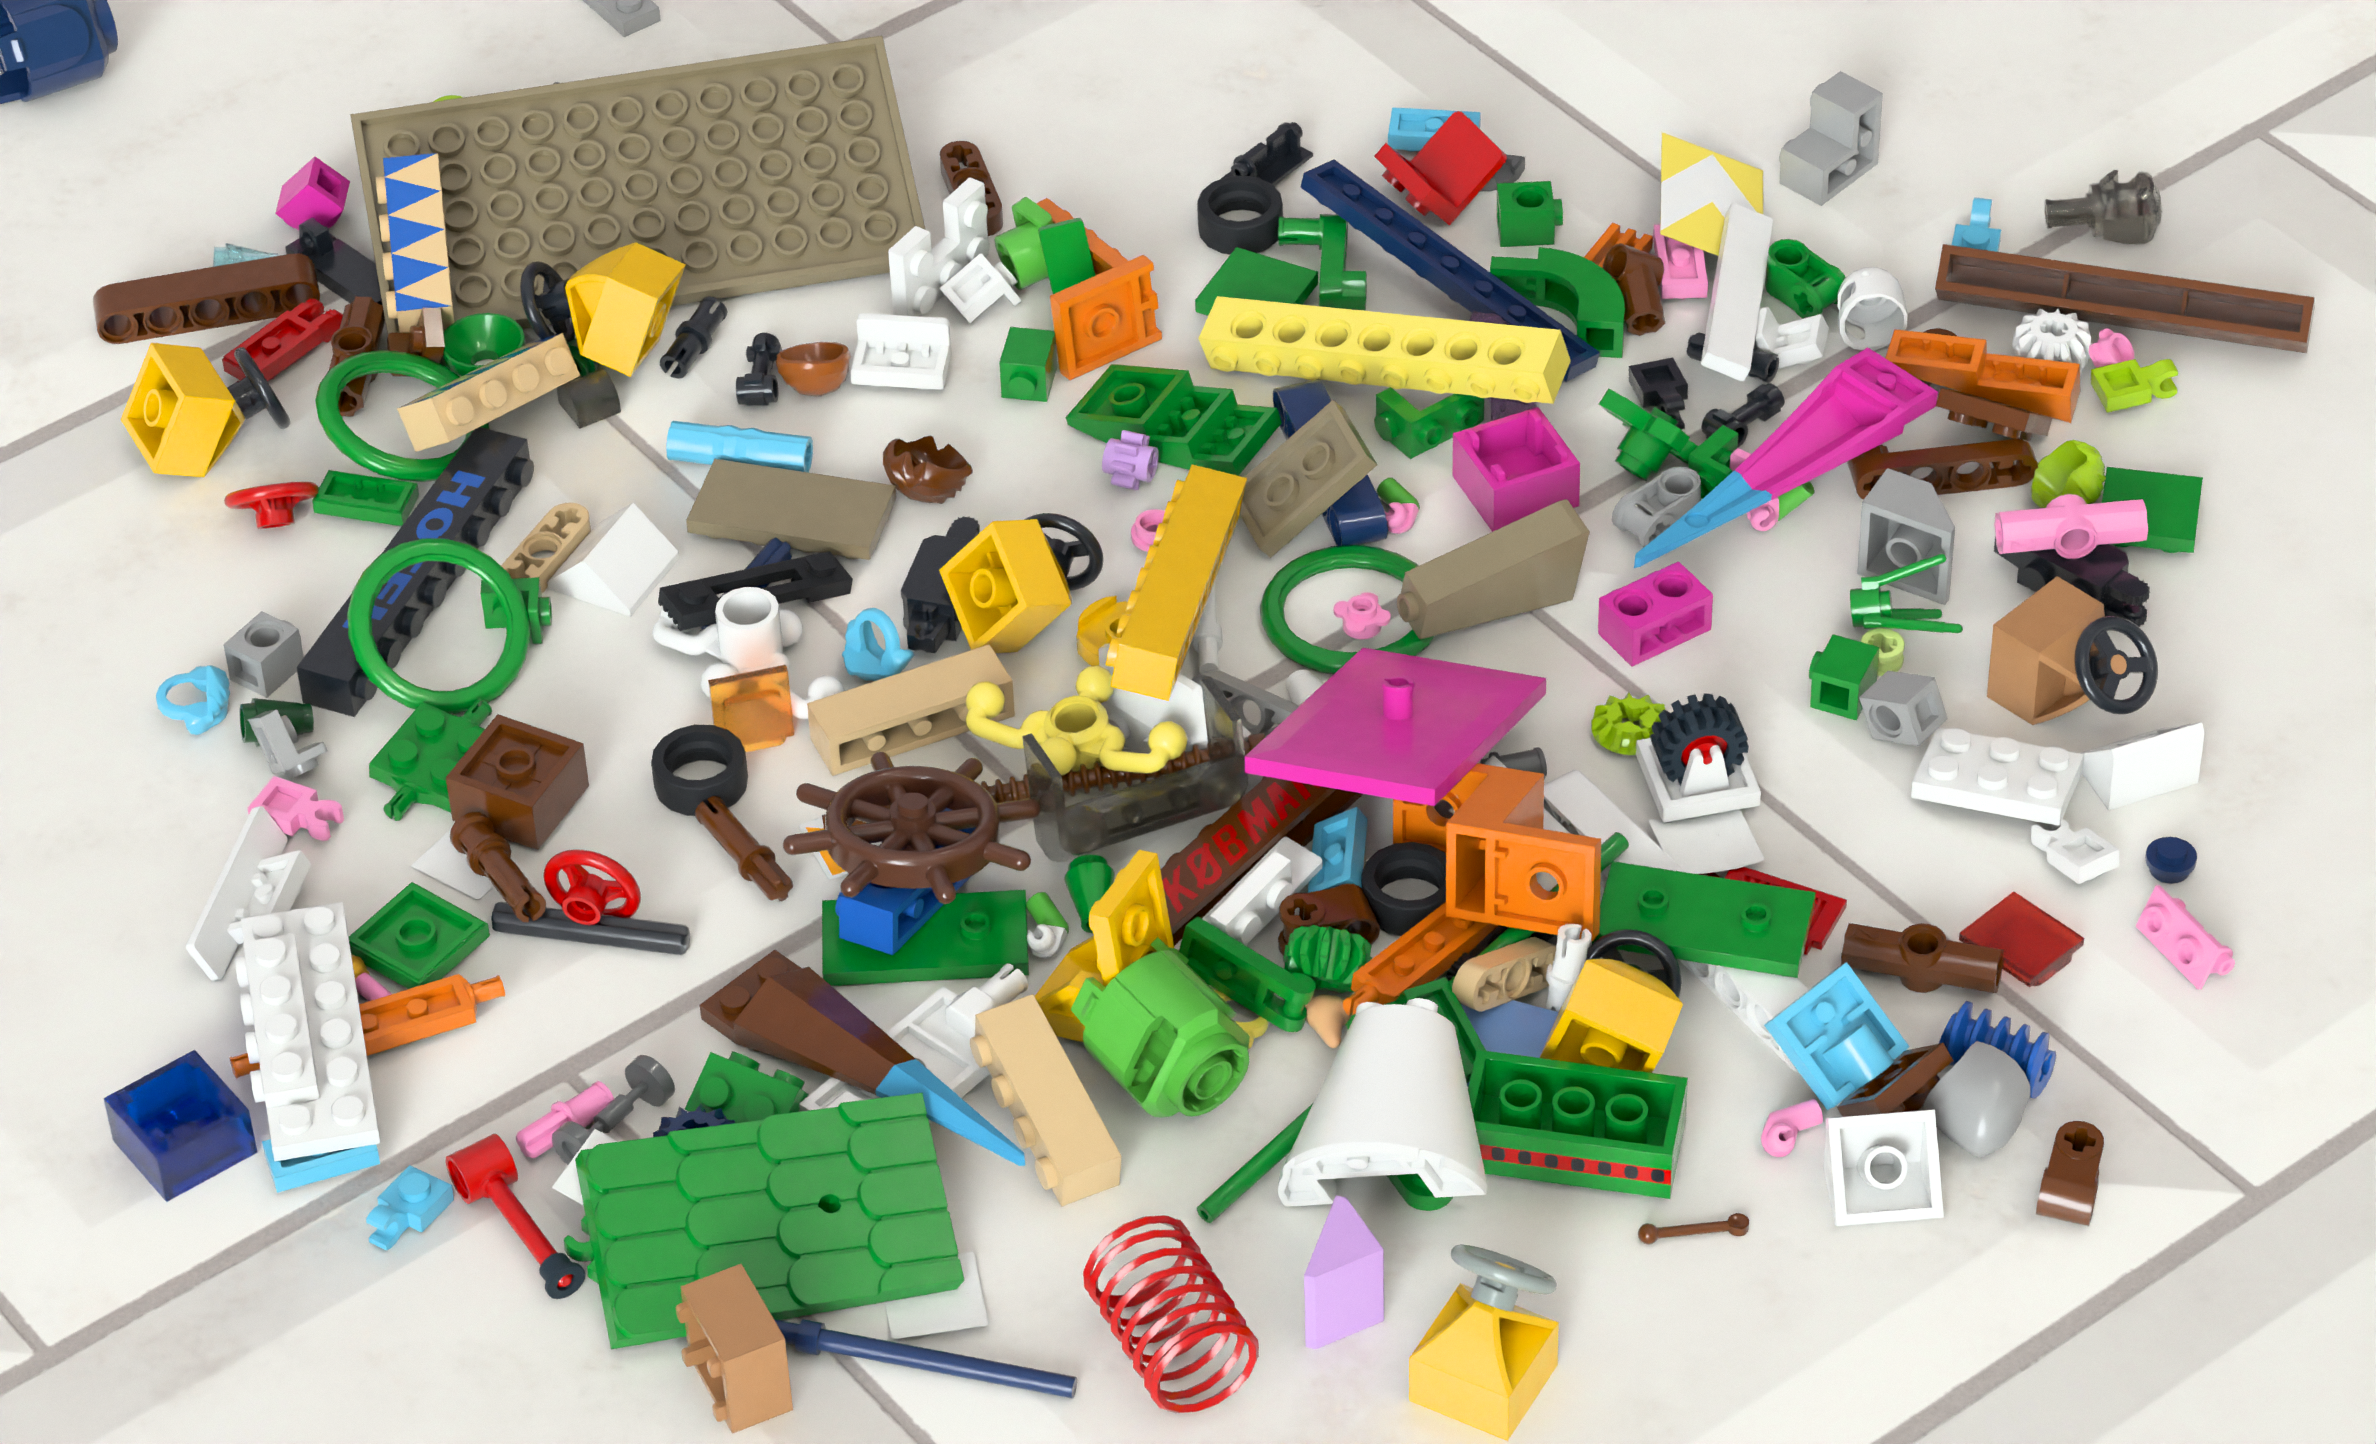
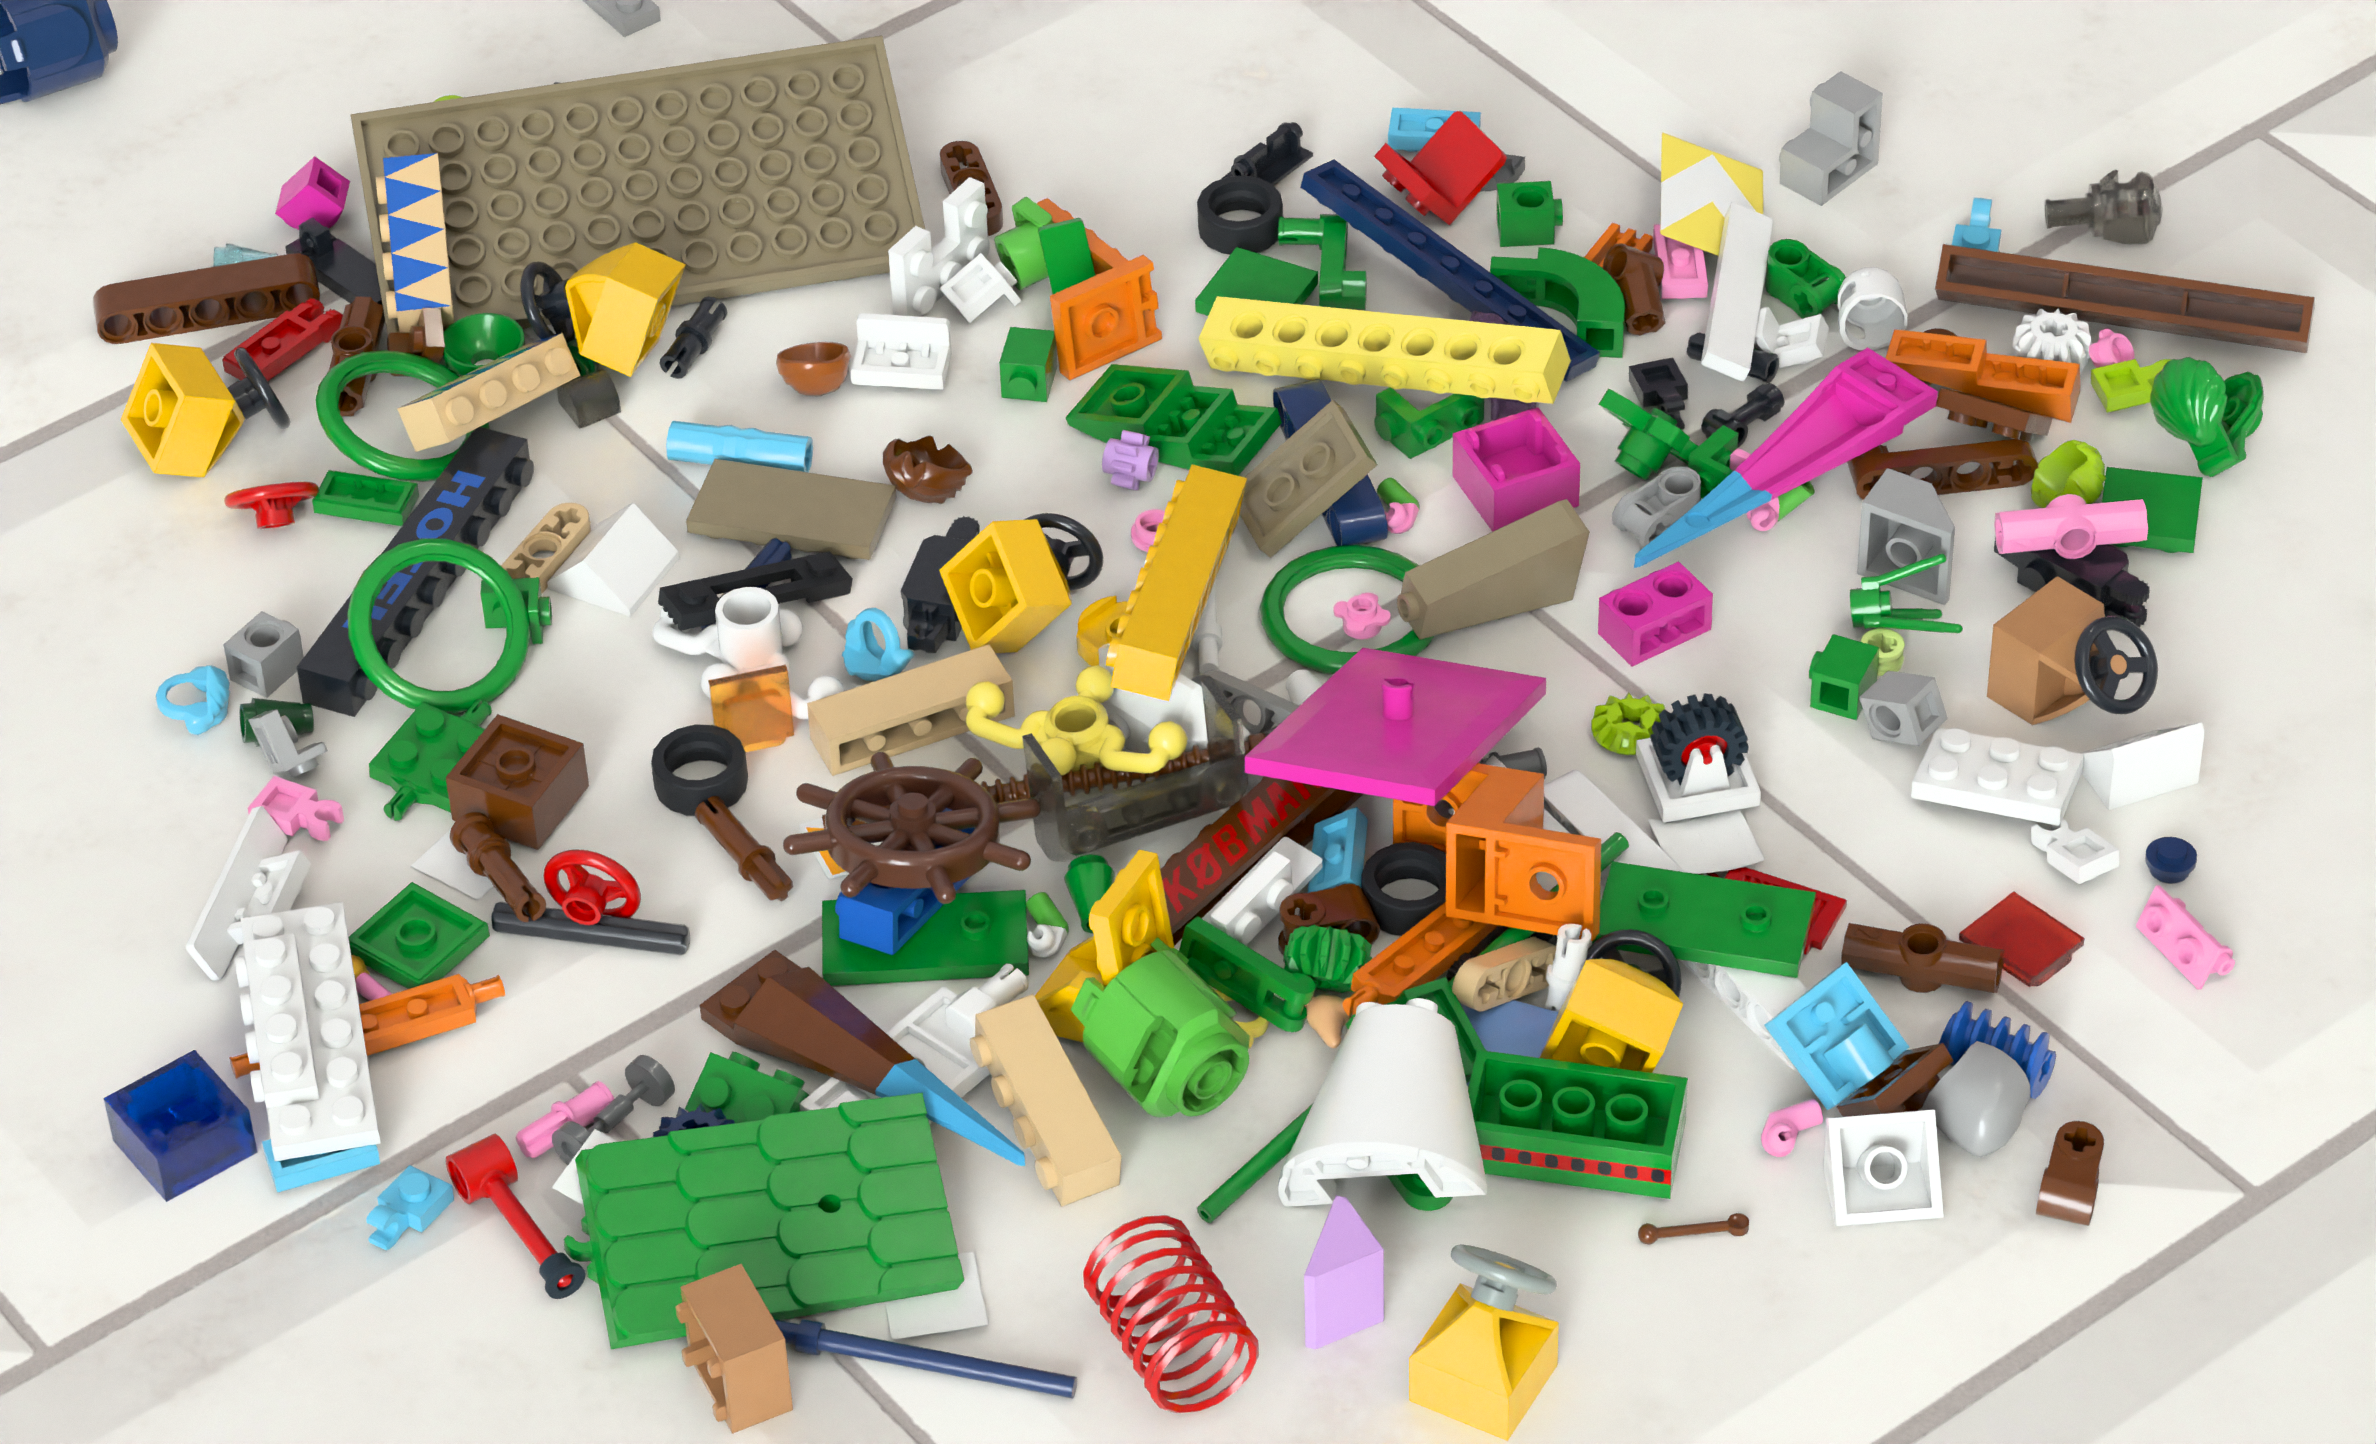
(759, 386): black bar -> none
(2207, 411): none -> green animal

